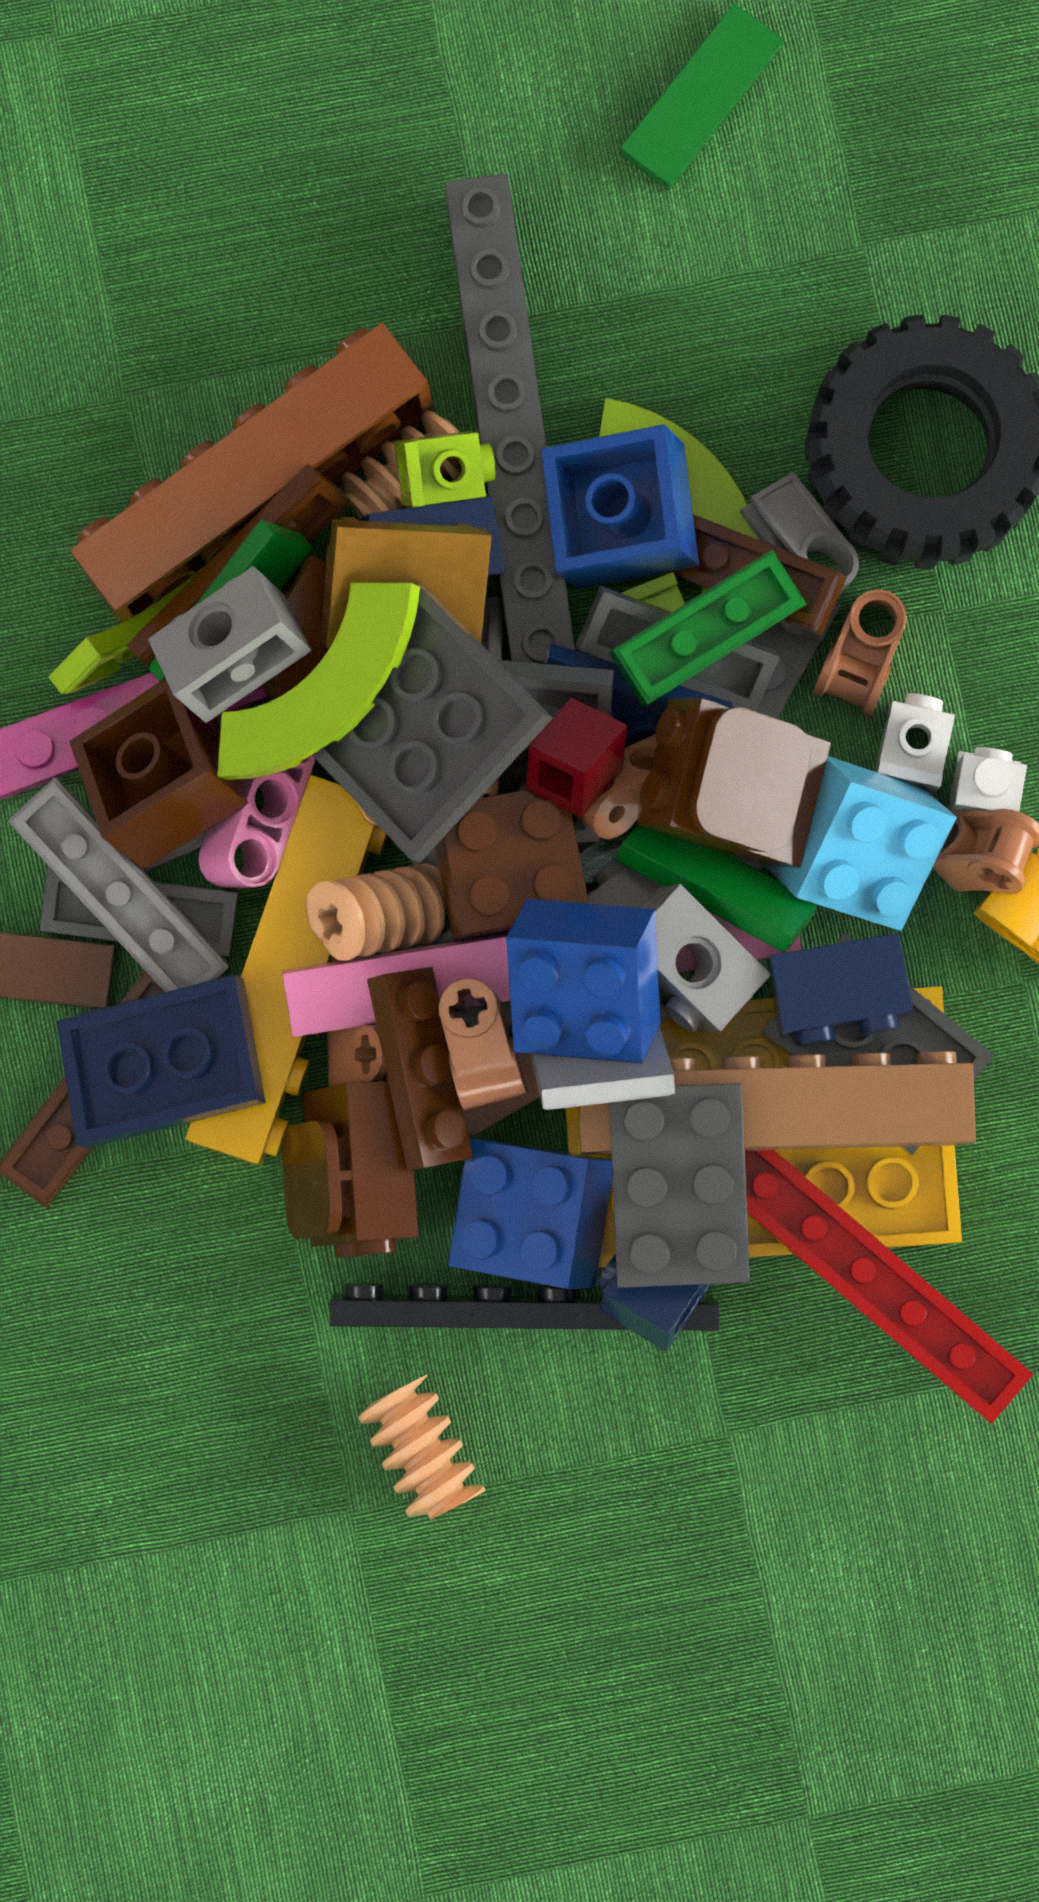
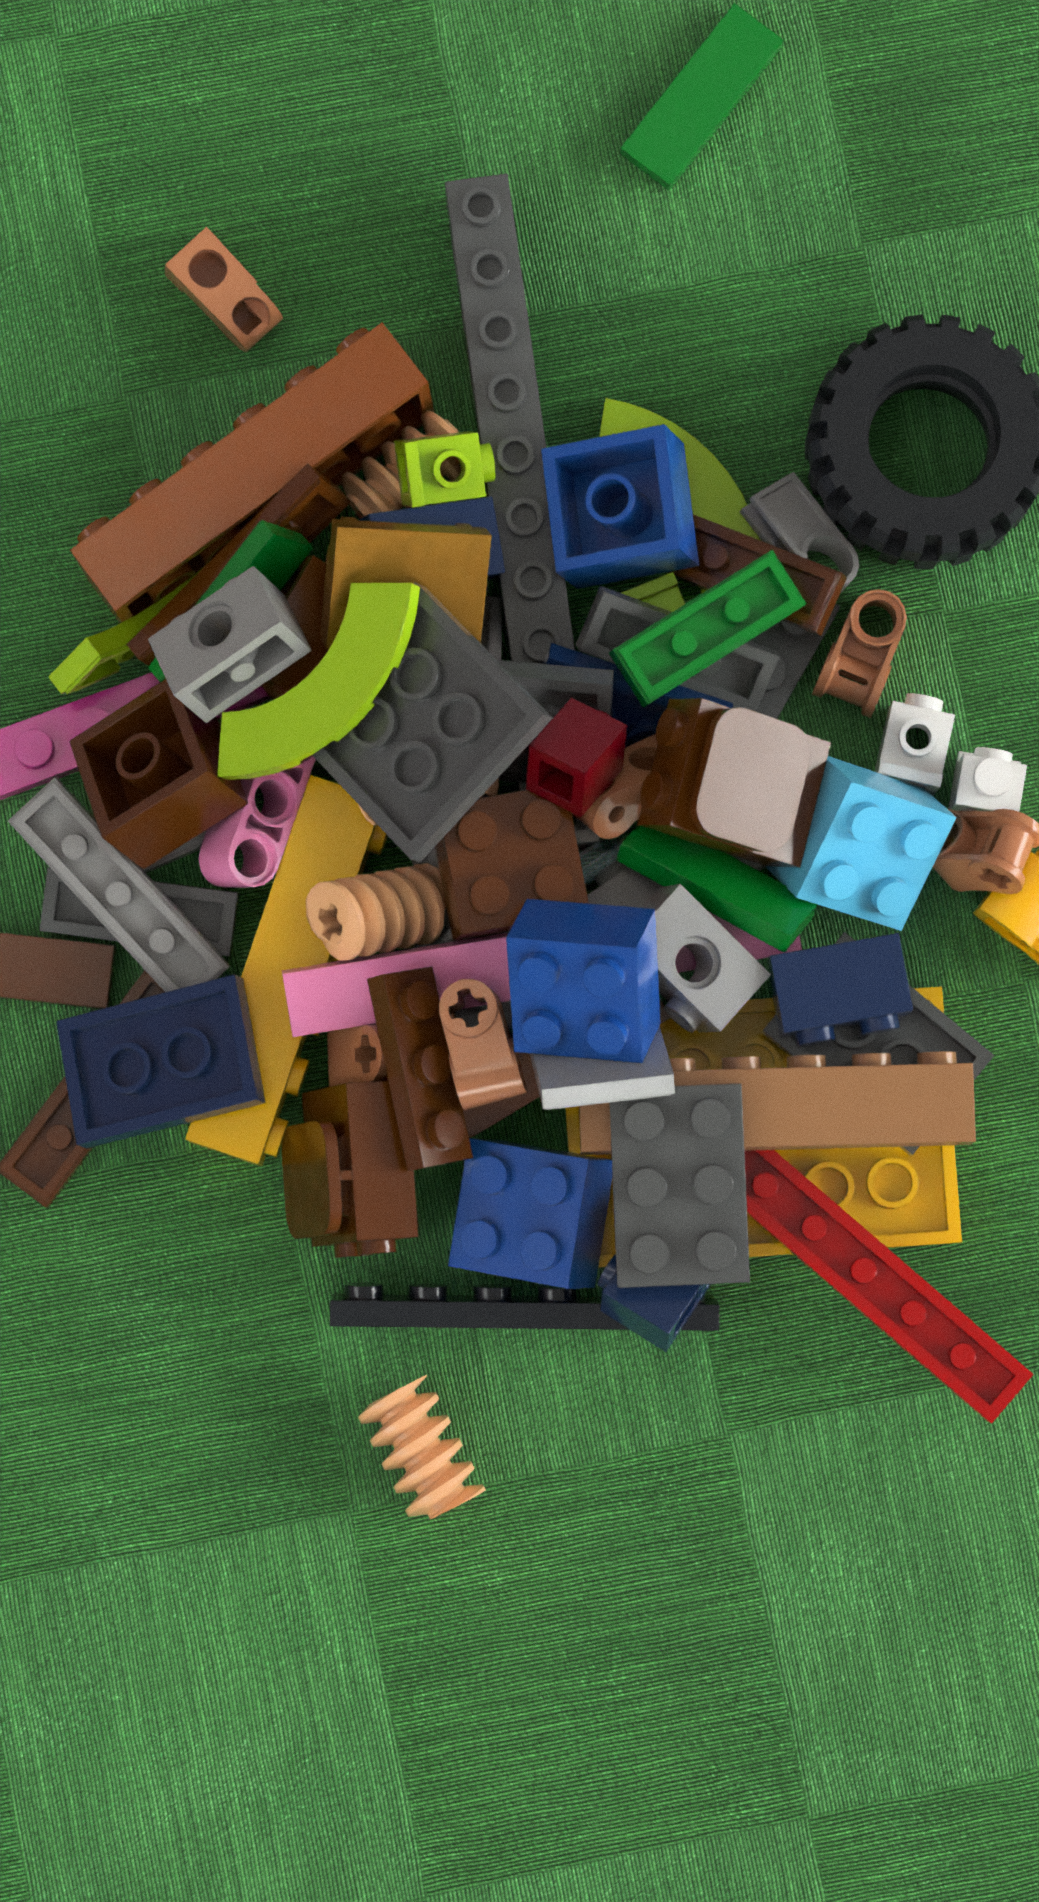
(223, 290): none -> nougat leg

